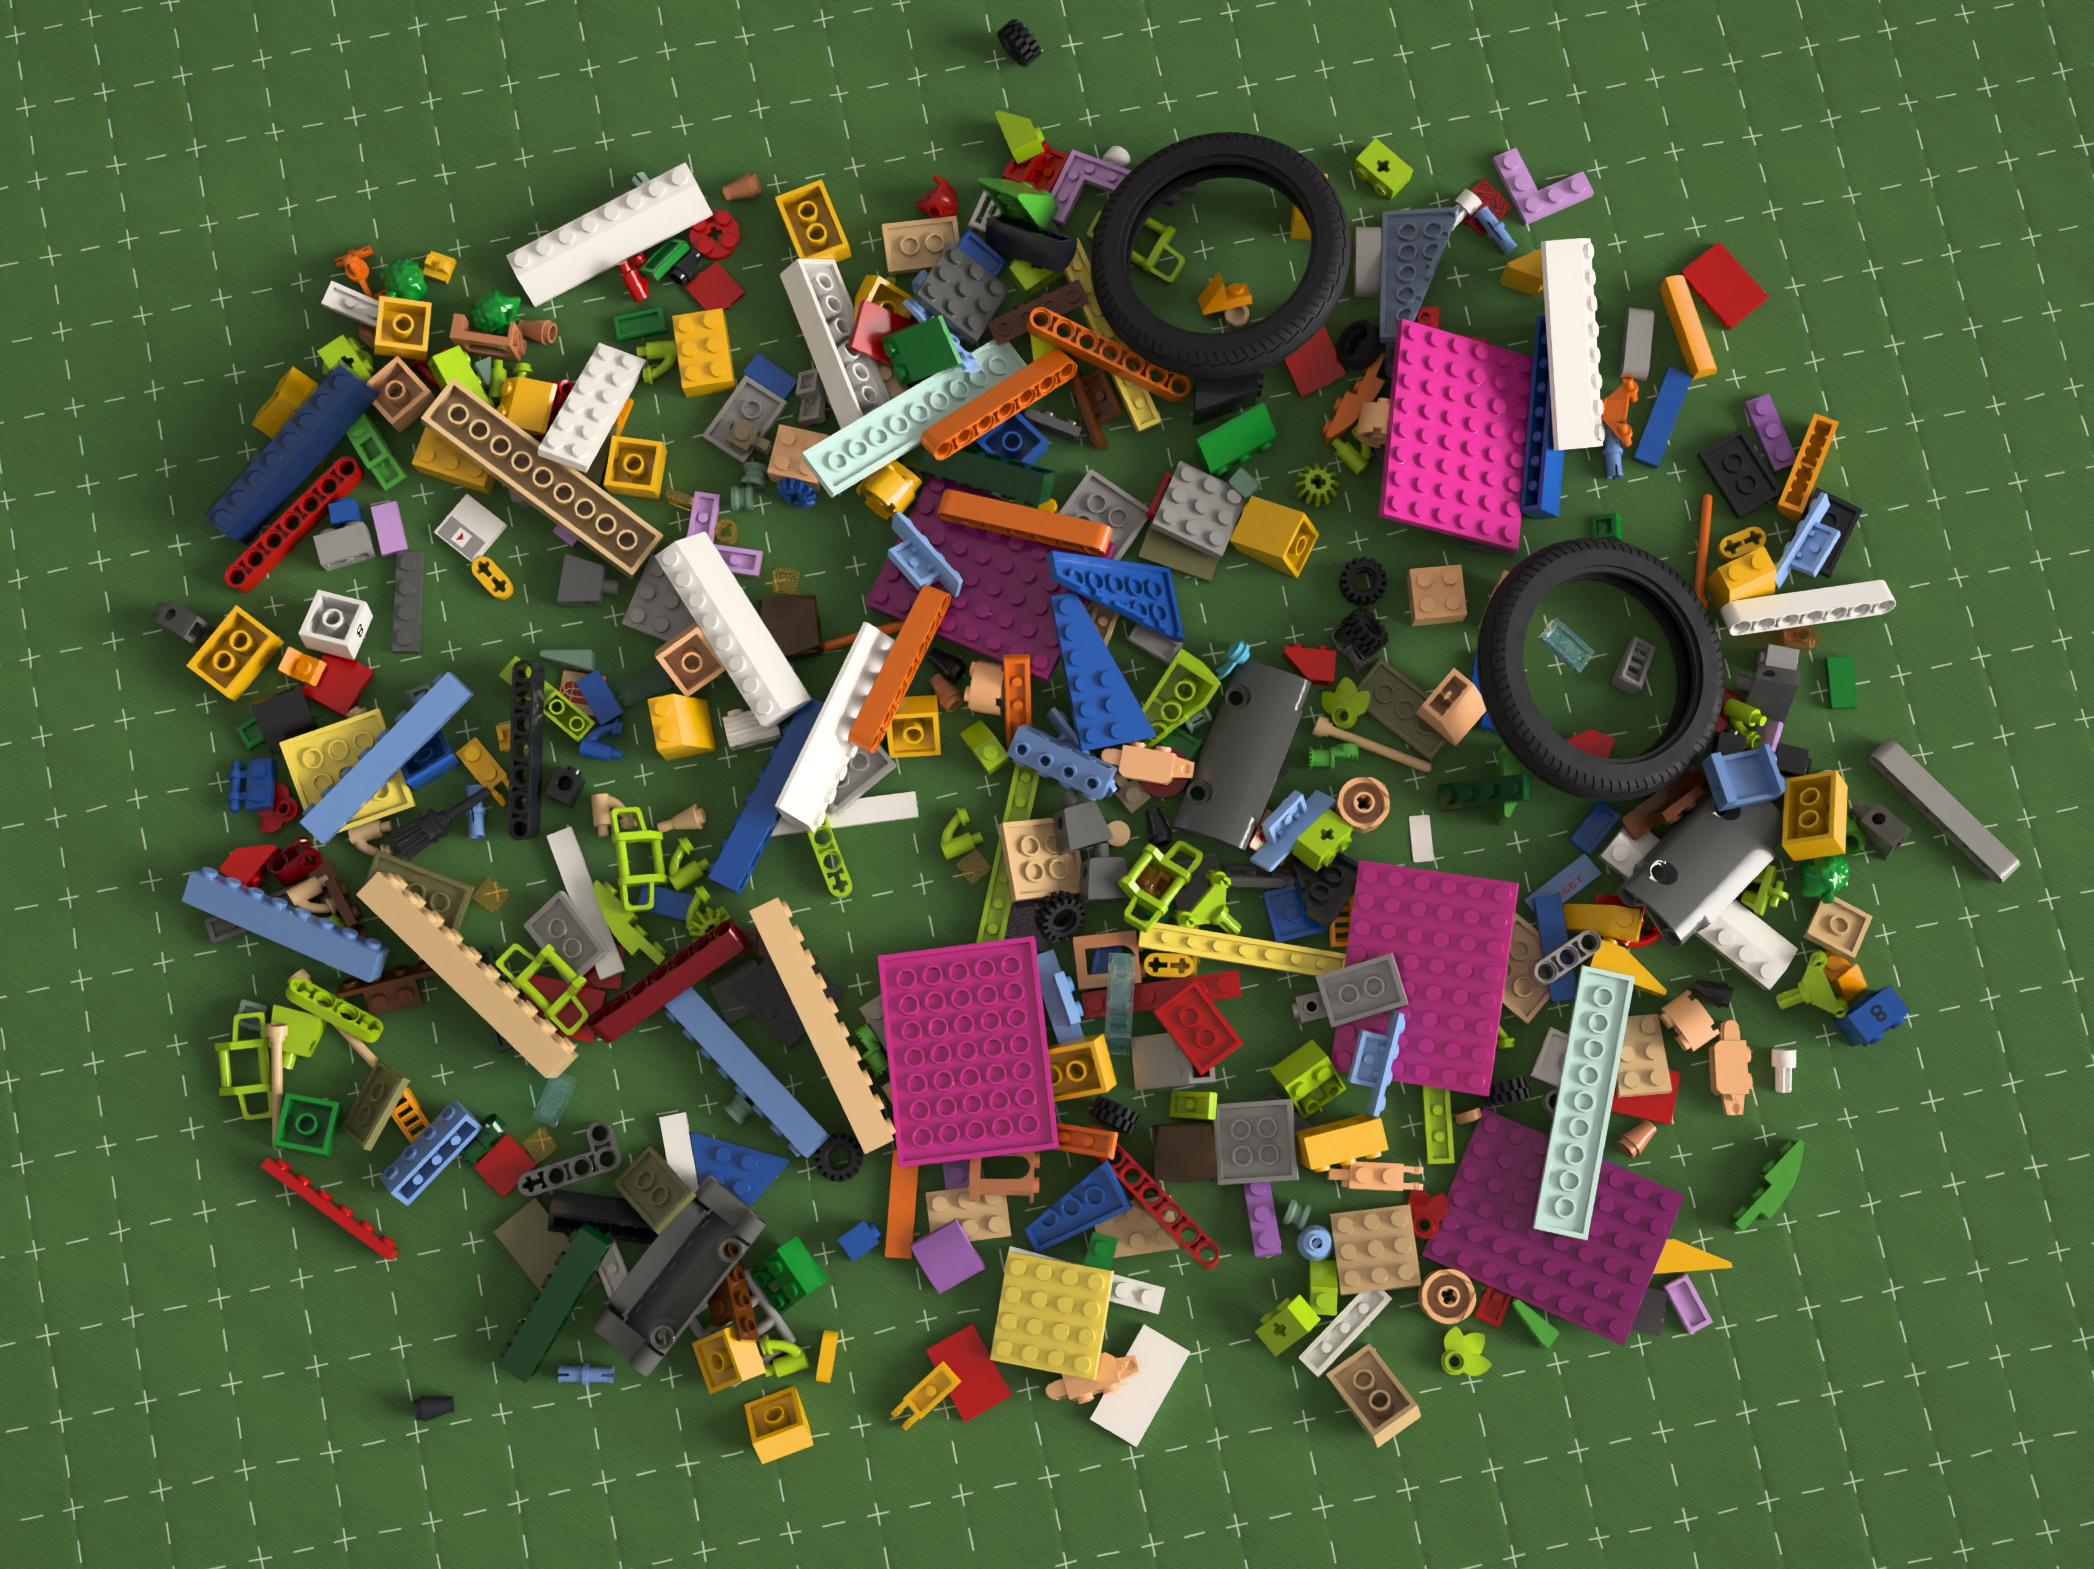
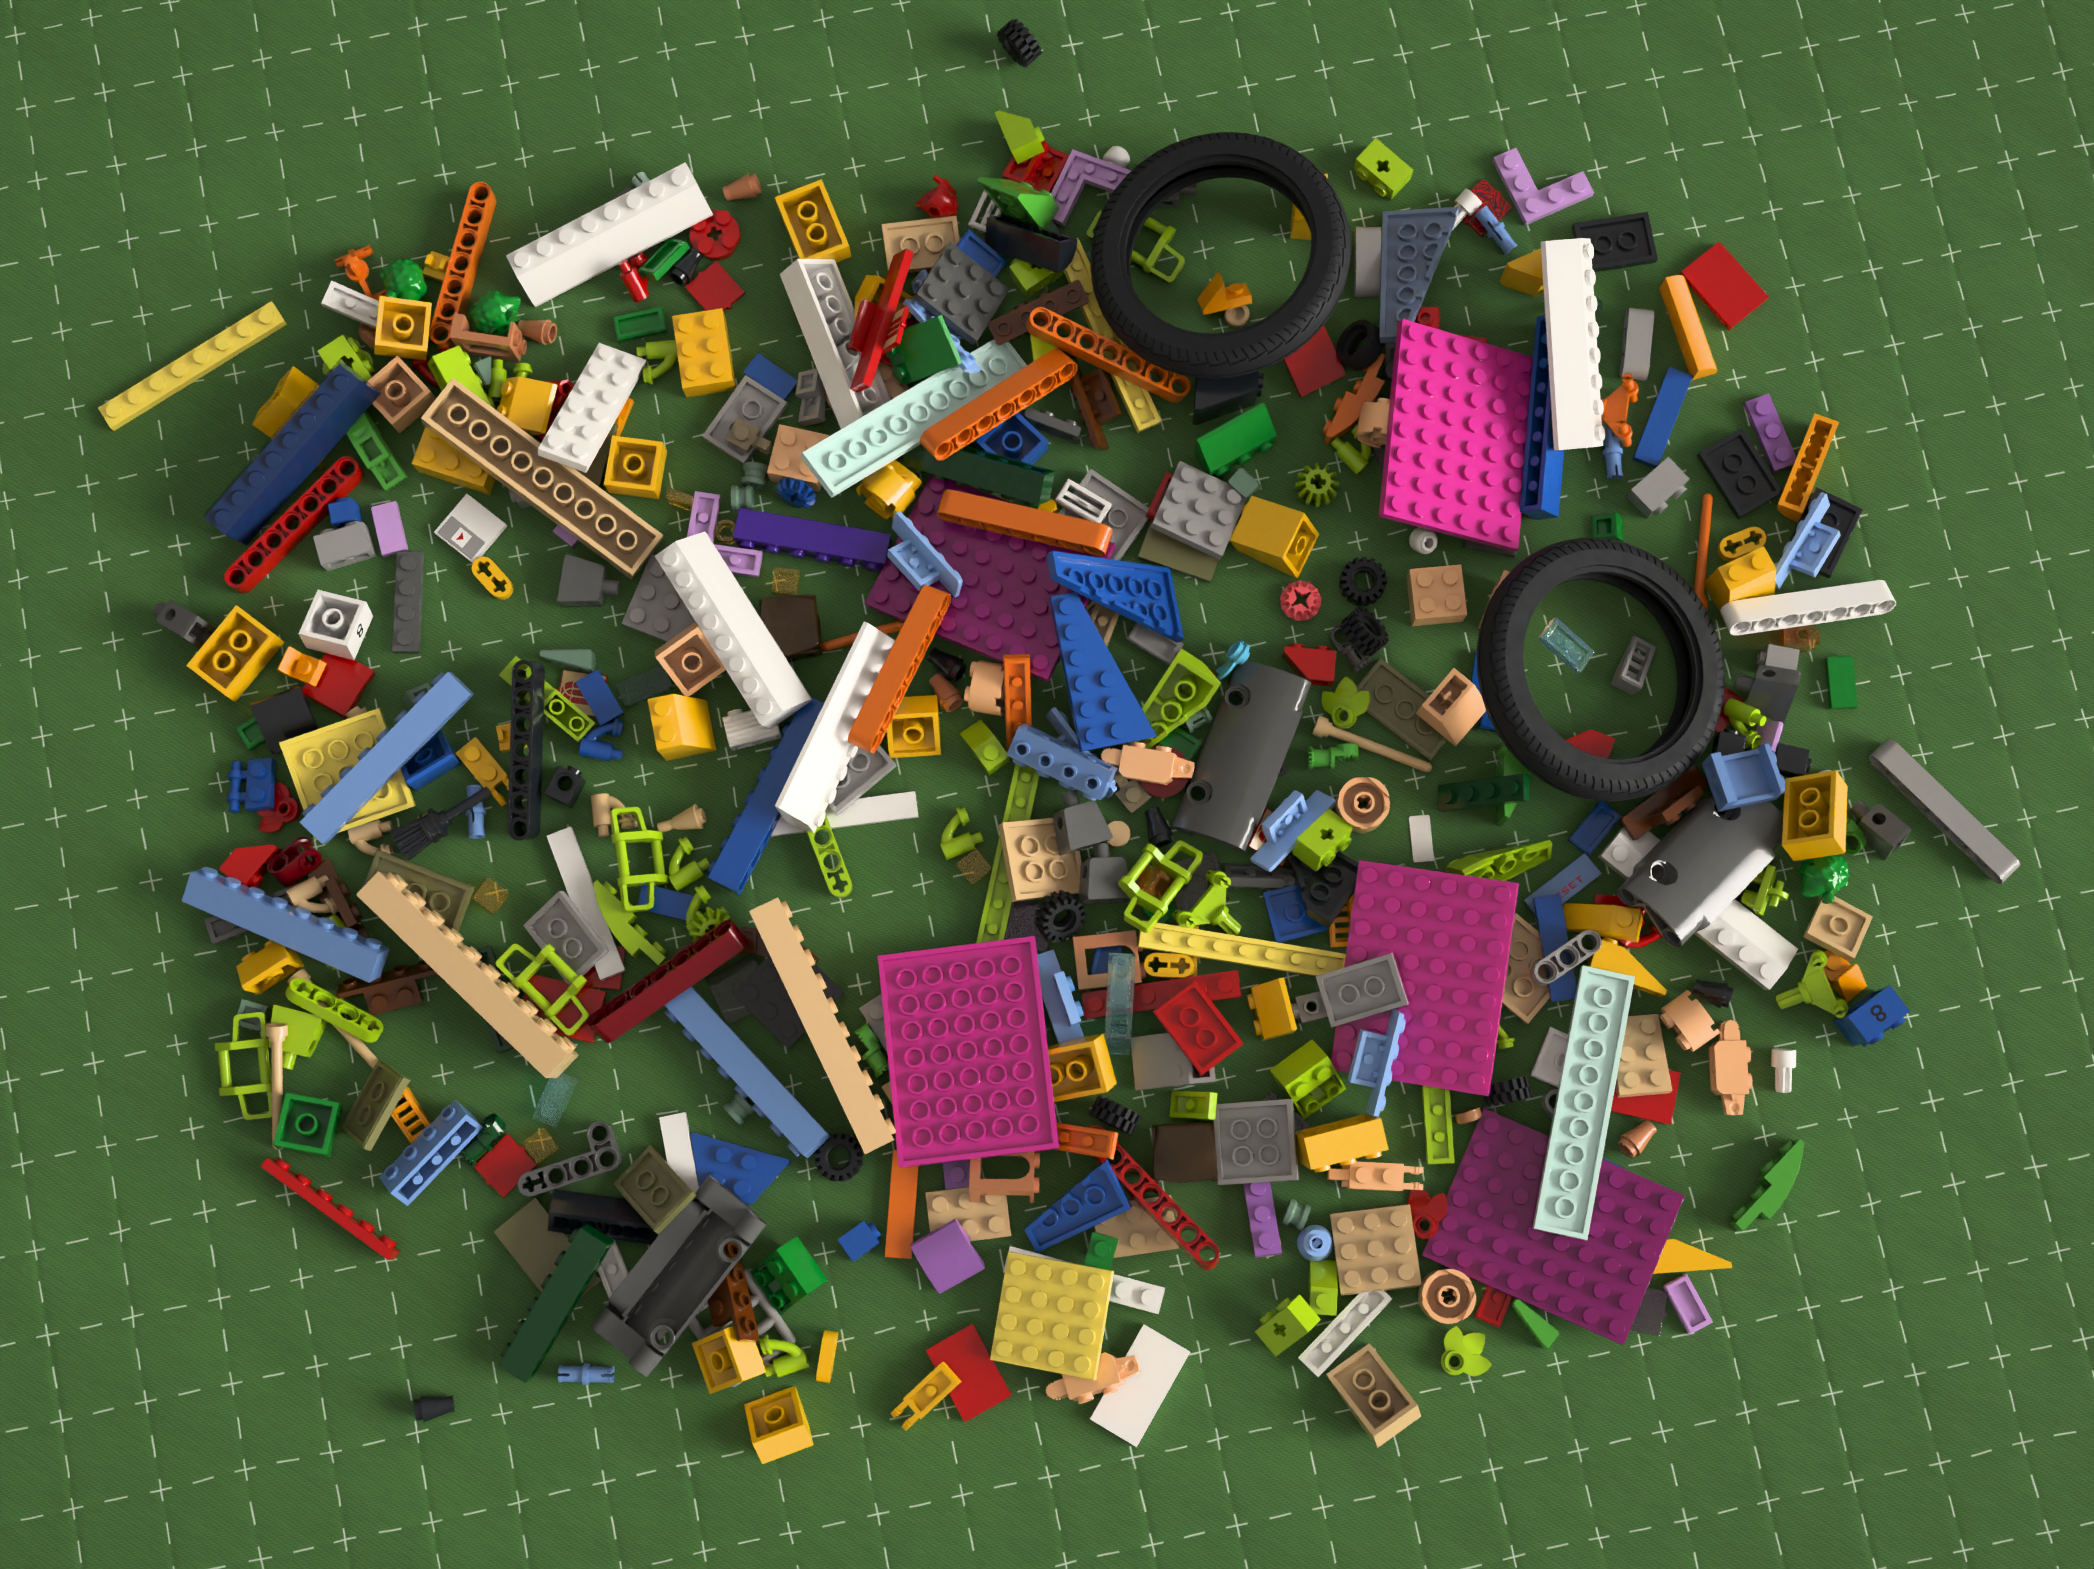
(192, 366): none -> light yellow plate
(267, 967): none -> yellow slope
(460, 255): none -> orange beam
(812, 539): none -> dark purple brick
(882, 321): none -> red tile
(896, 330): none -> red piece
(1078, 511): none -> white tile
(1271, 1009): none -> yellow slope
(1300, 612): none -> coral gear
(1423, 540): none -> white piece
(1502, 863): none -> lime wedge
(1619, 241): none -> black plate
(1658, 487): none -> light grey brick

